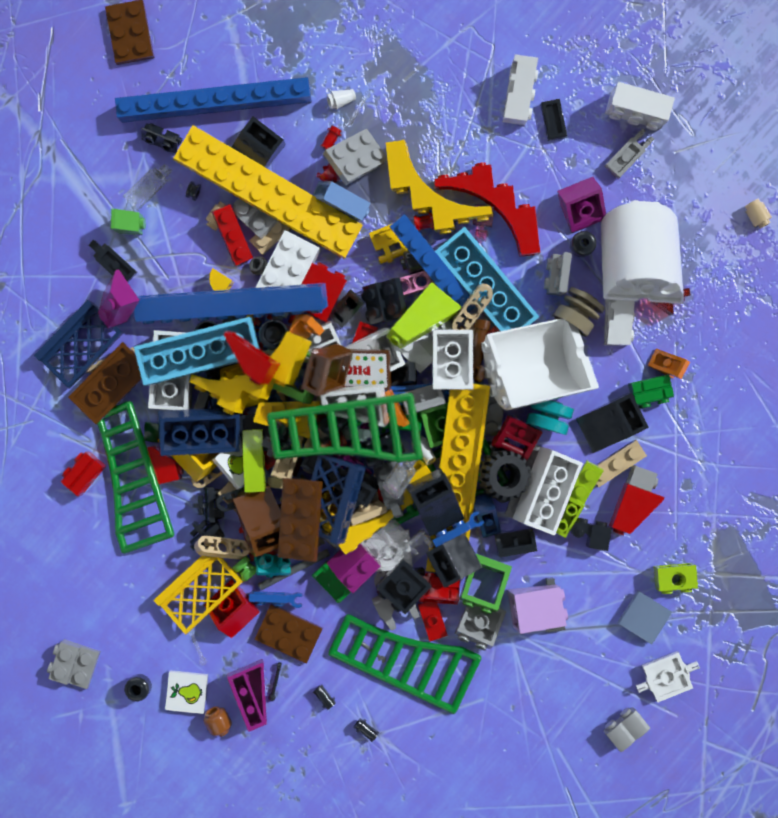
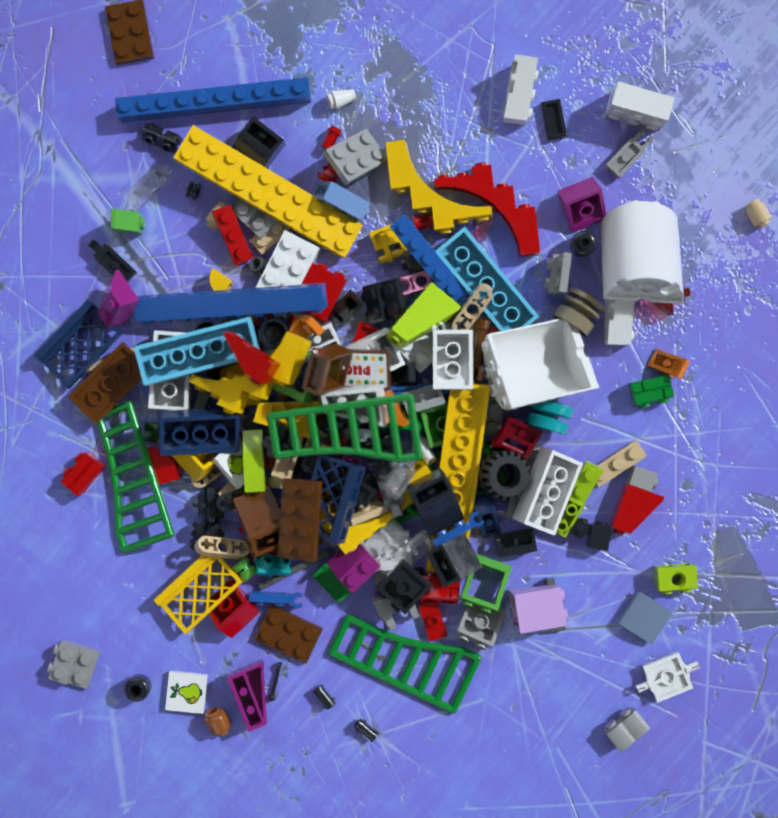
(612, 422): black slope -> none

